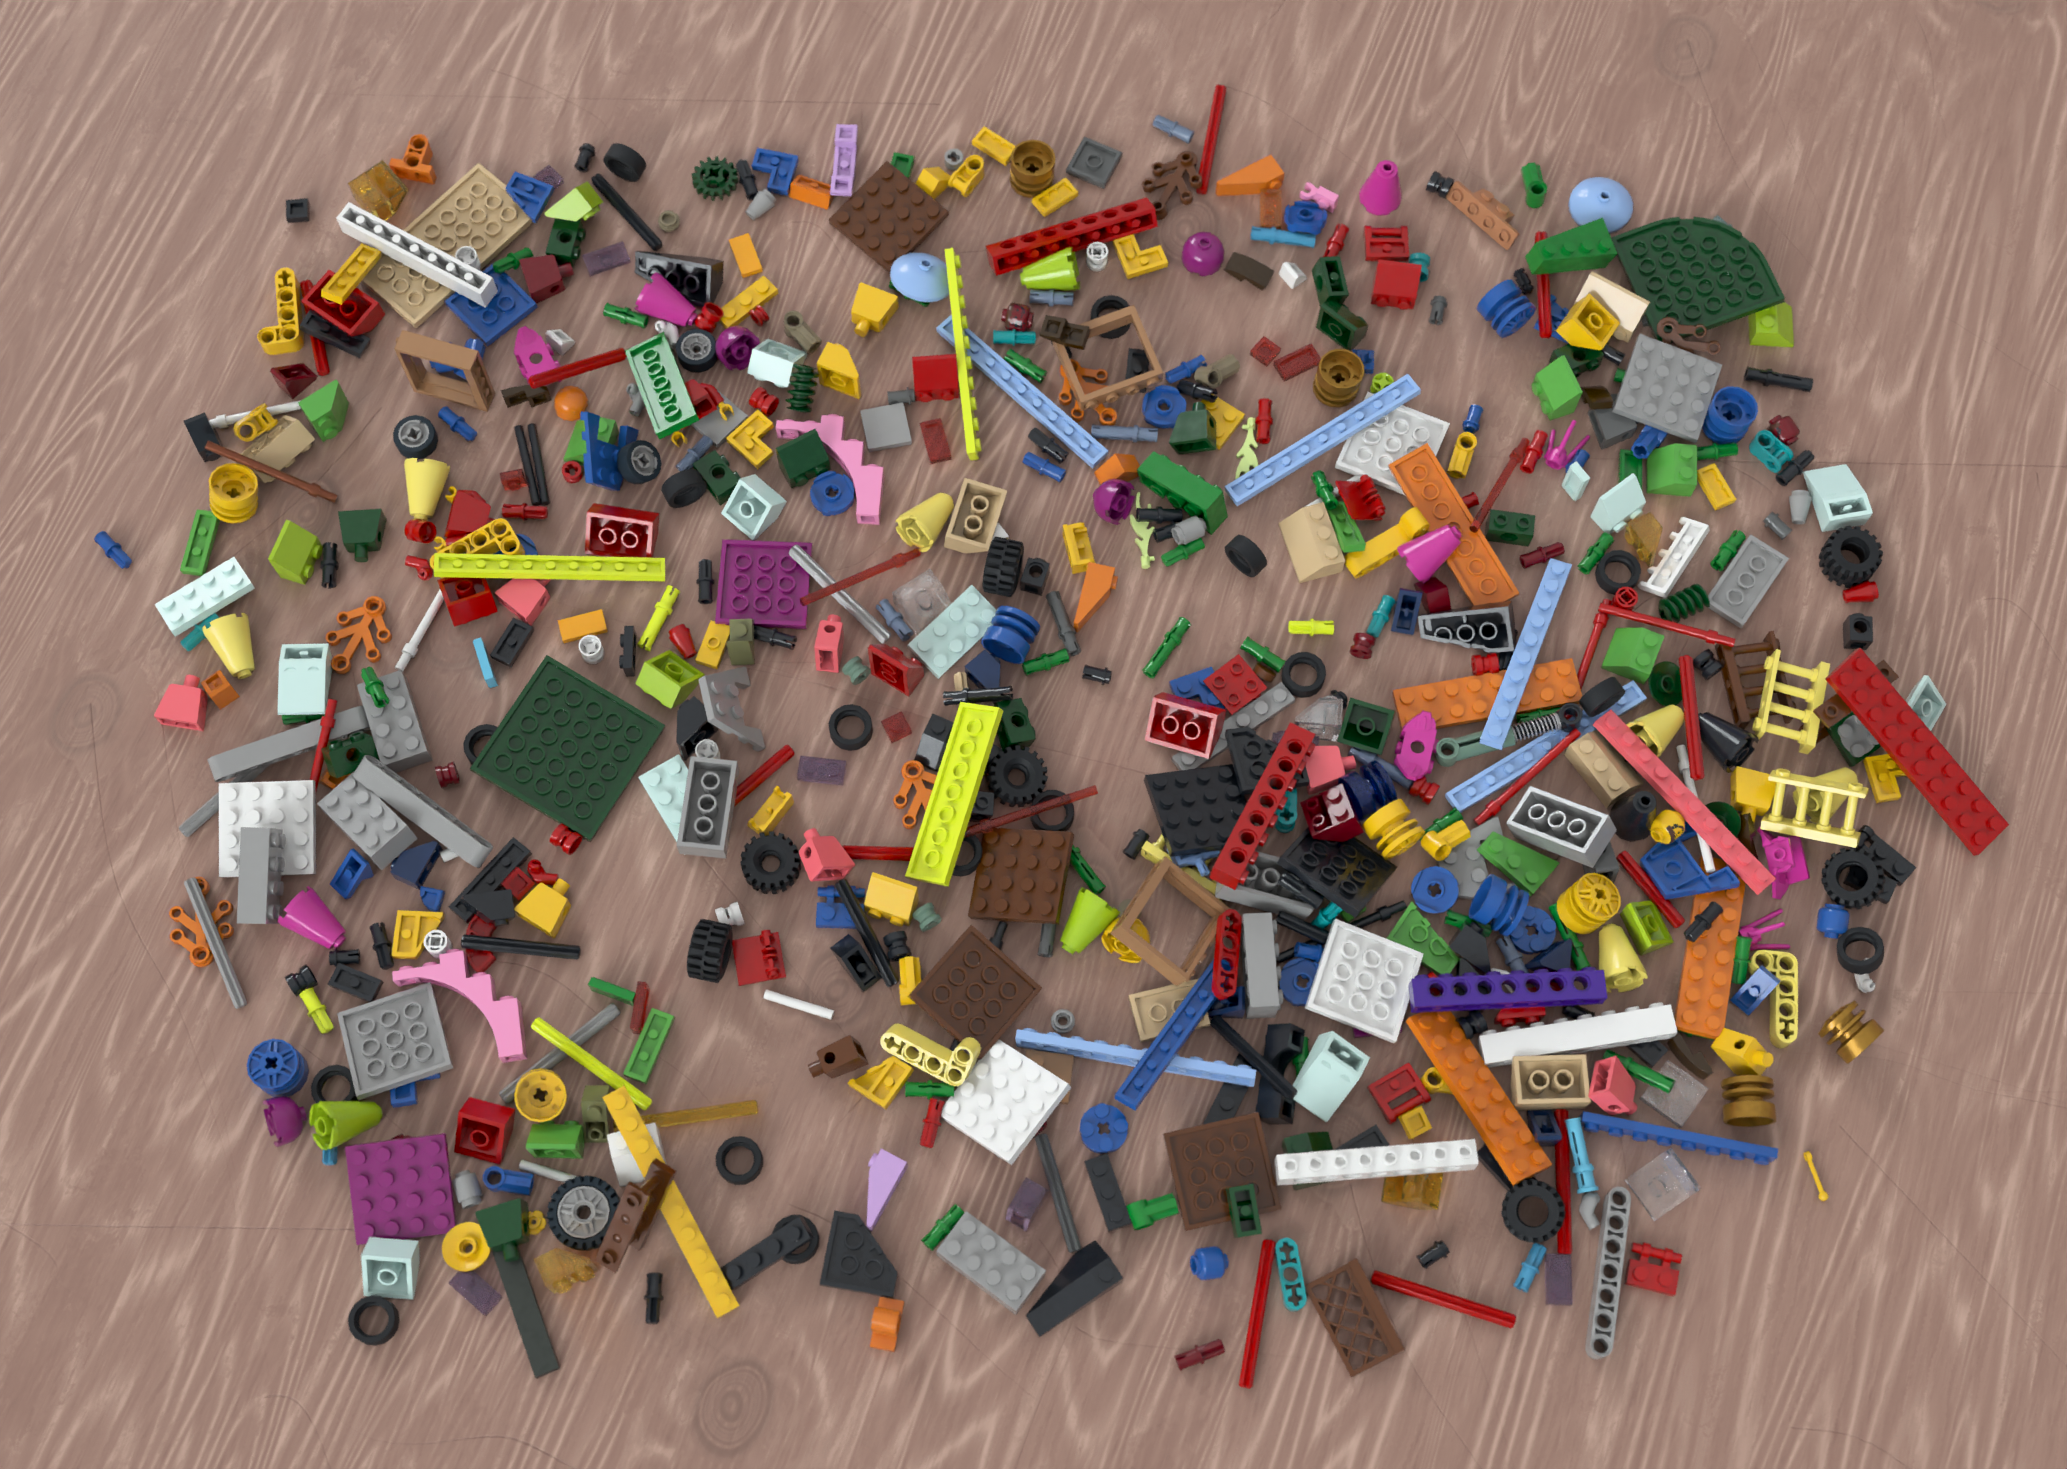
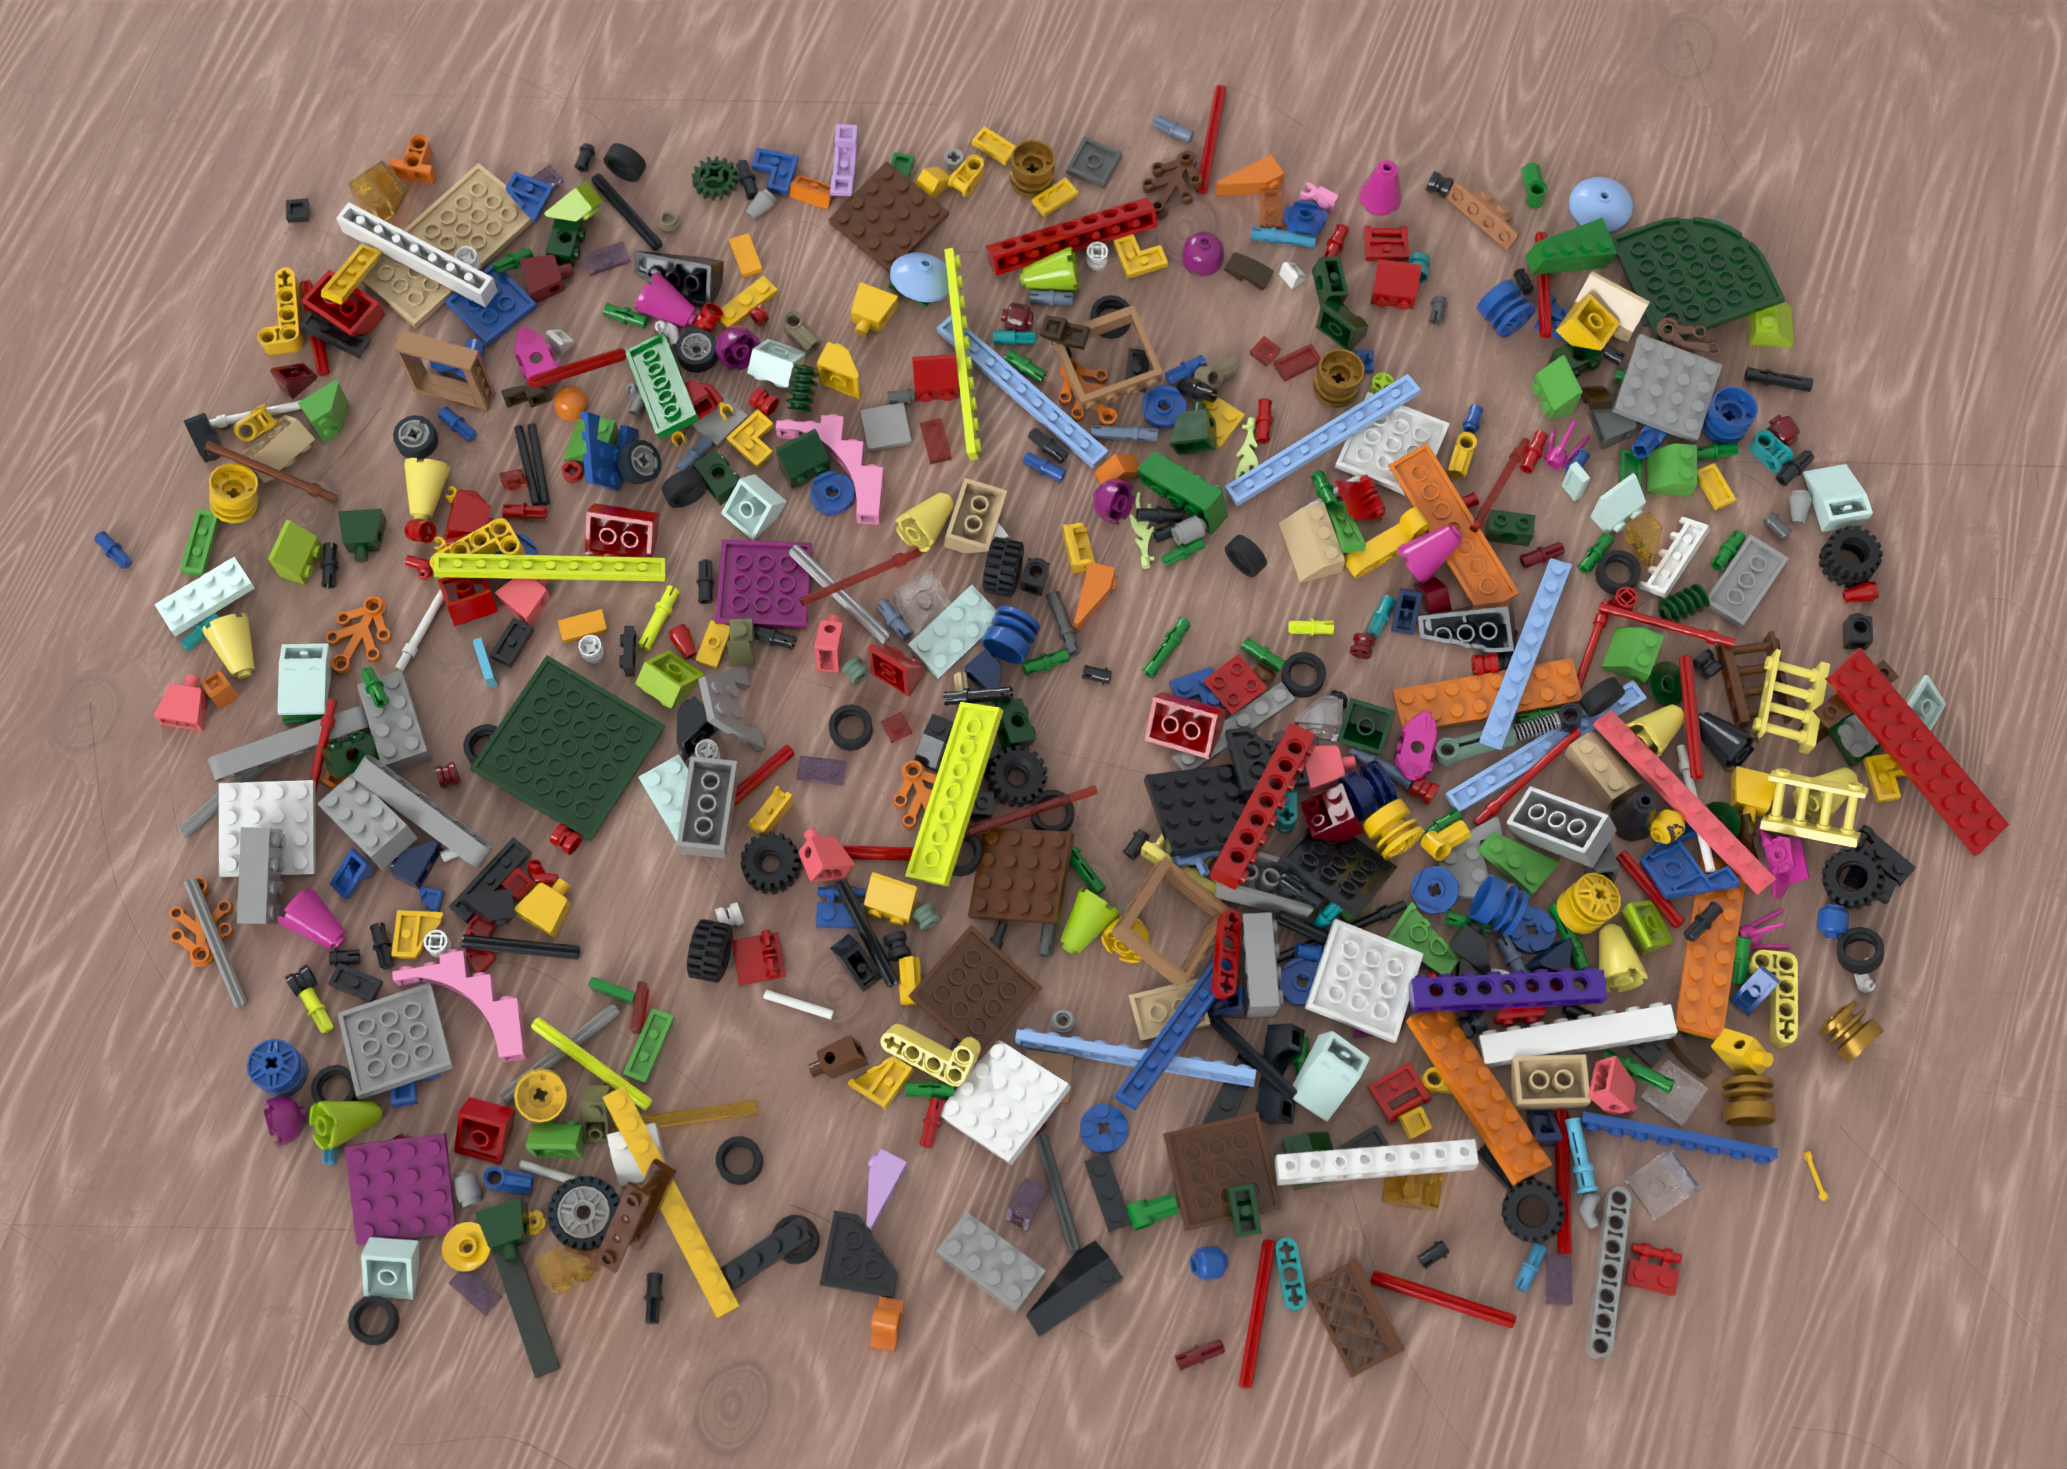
(943, 1227): green pin -> none

